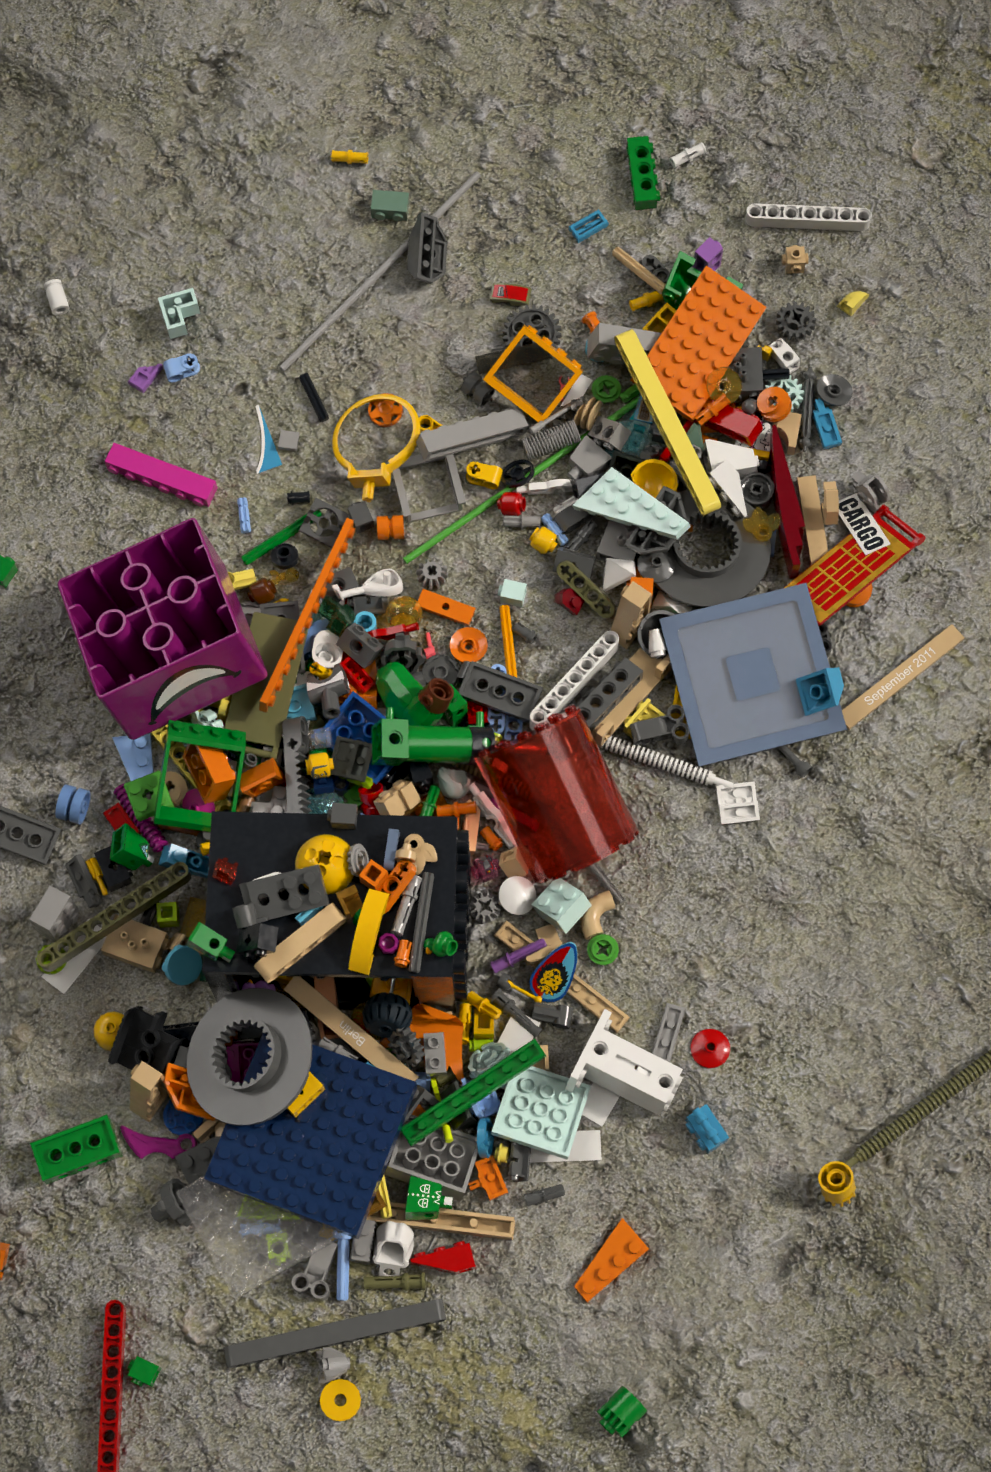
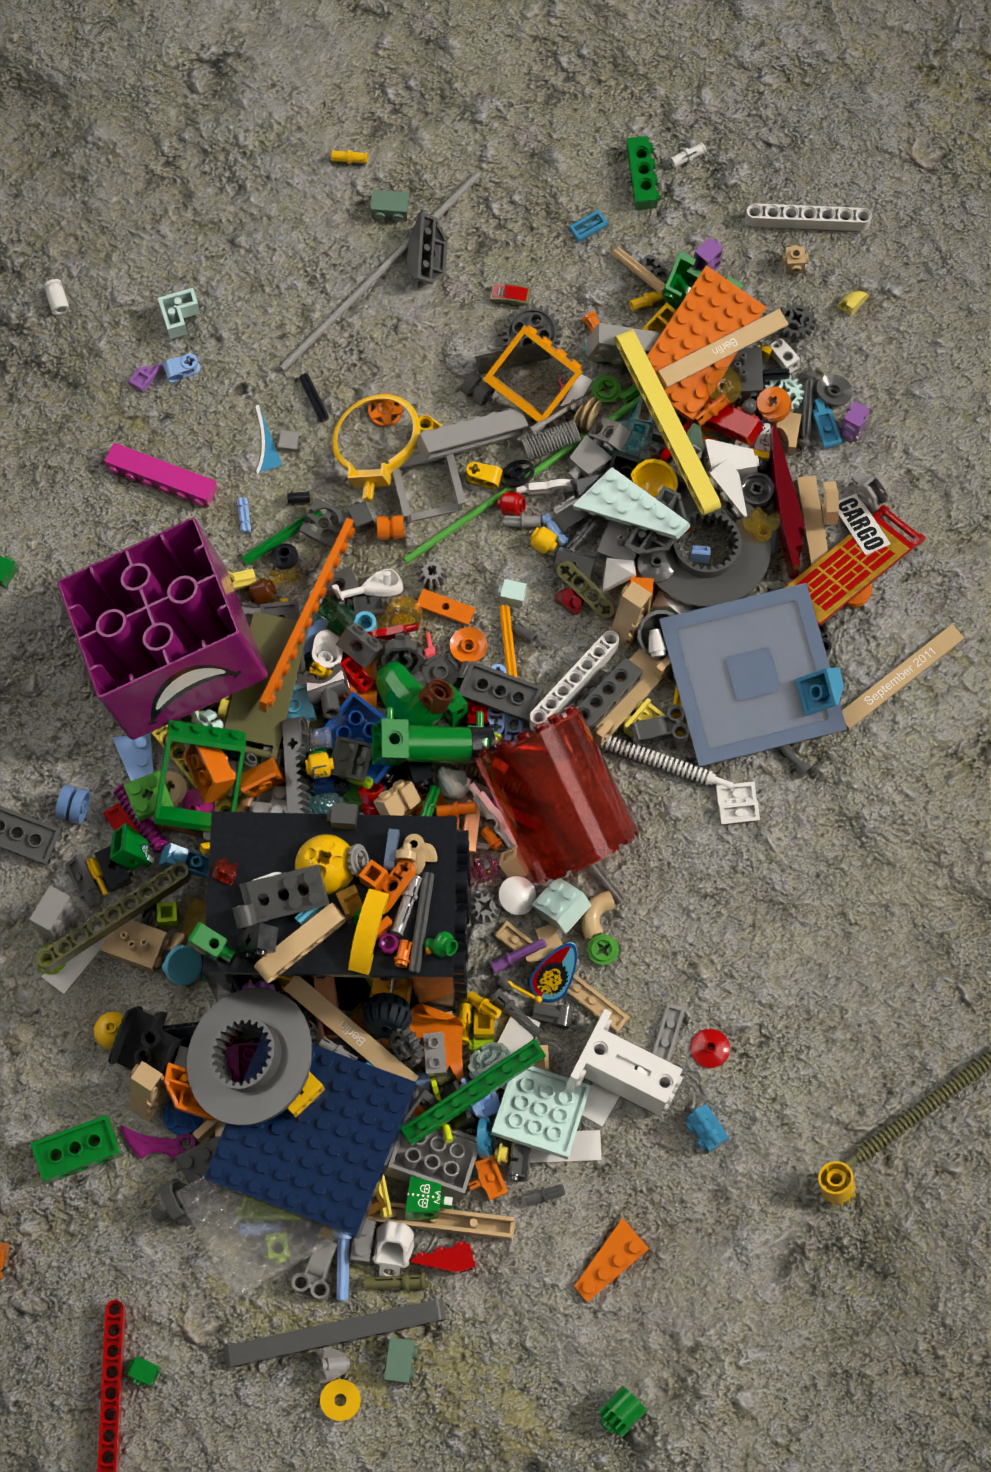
(385, 926): none -> orange tile
(399, 1361): none -> sand green brick
(700, 554): none -> light blue slope
(722, 348): none -> tan tile
(854, 421): none -> medium lavender brick

